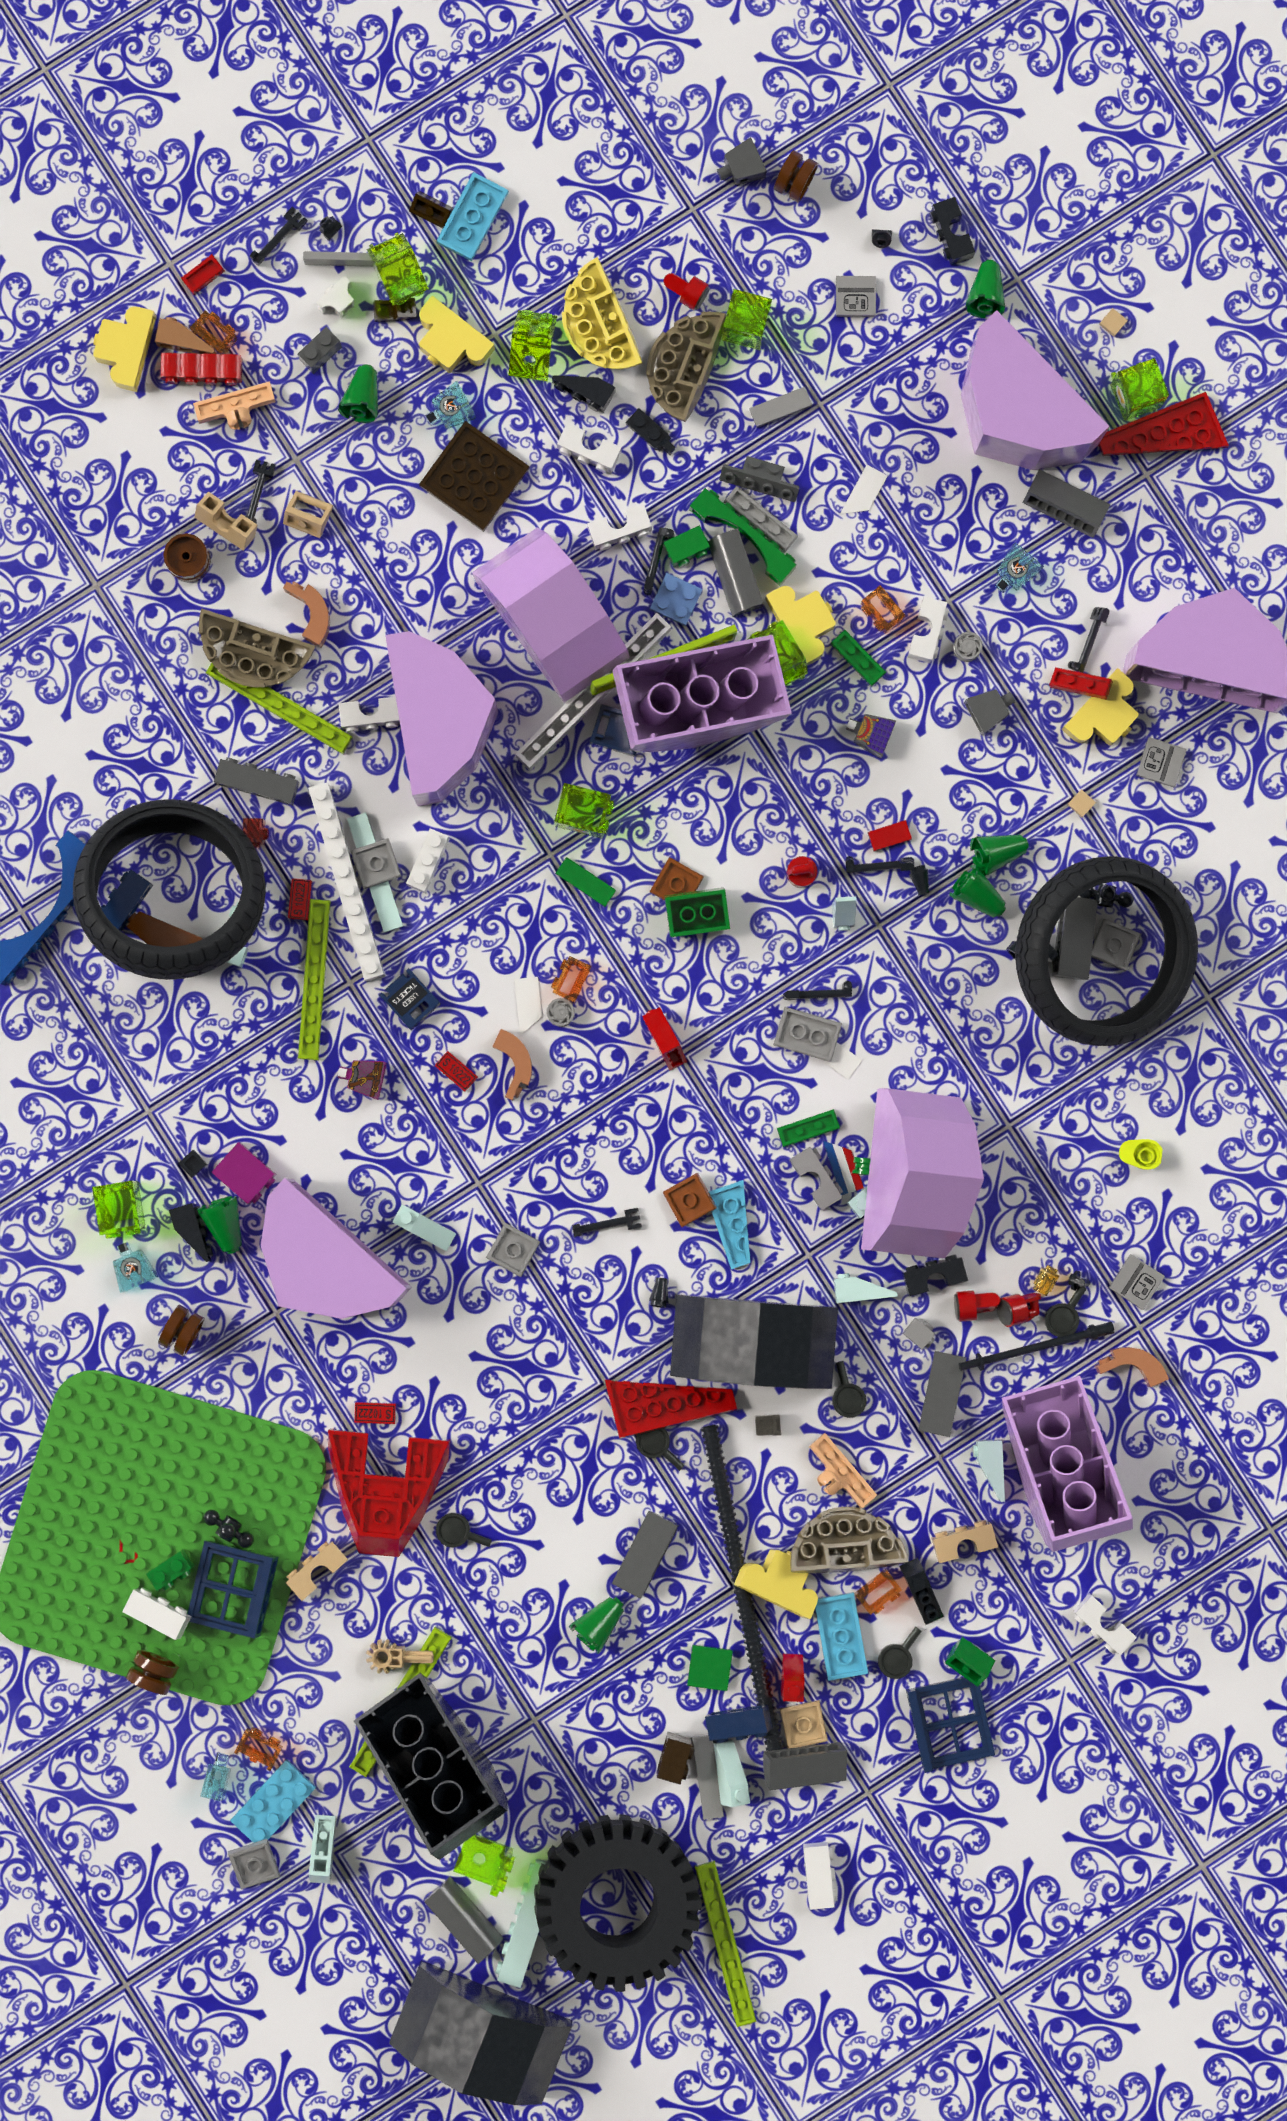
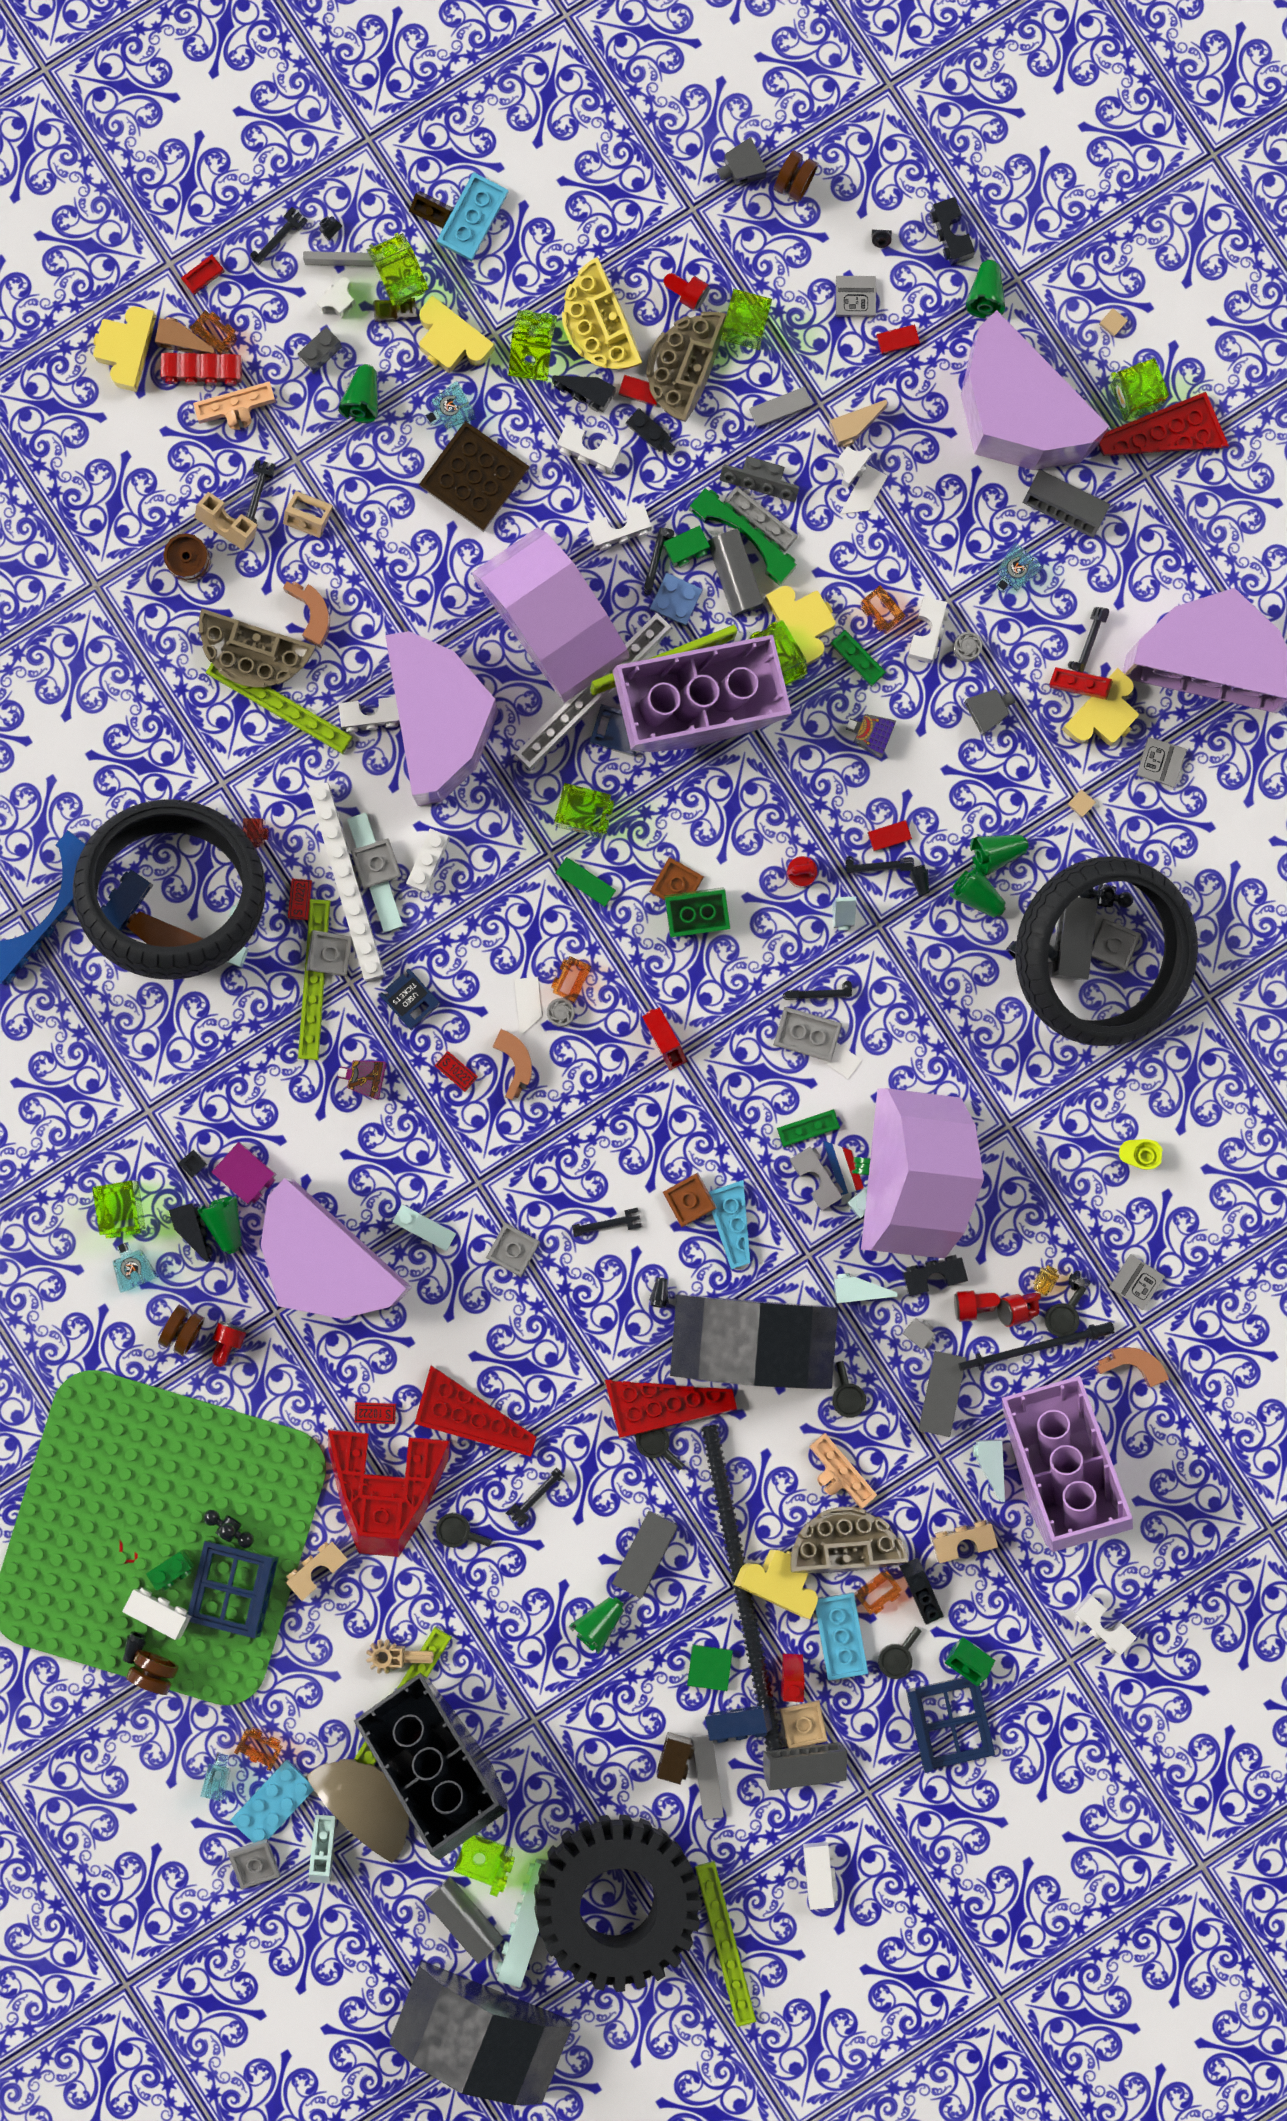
(134, 1642): none -> black cone
(227, 1336): none -> red piece
(256, 782): dark grey brick -> none
(329, 953): none -> light grey tile
(363, 1804): none -> dark tan brick
(459, 1412): none -> red wing
(521, 1511): none -> black hinge
(636, 390): none -> red tile
(731, 1777): light aqua slope -> none
(768, 1424): clear smoke panel -> none
(851, 425): none -> tan slope
(852, 464): none -> white brick
(898, 339): none -> red tile

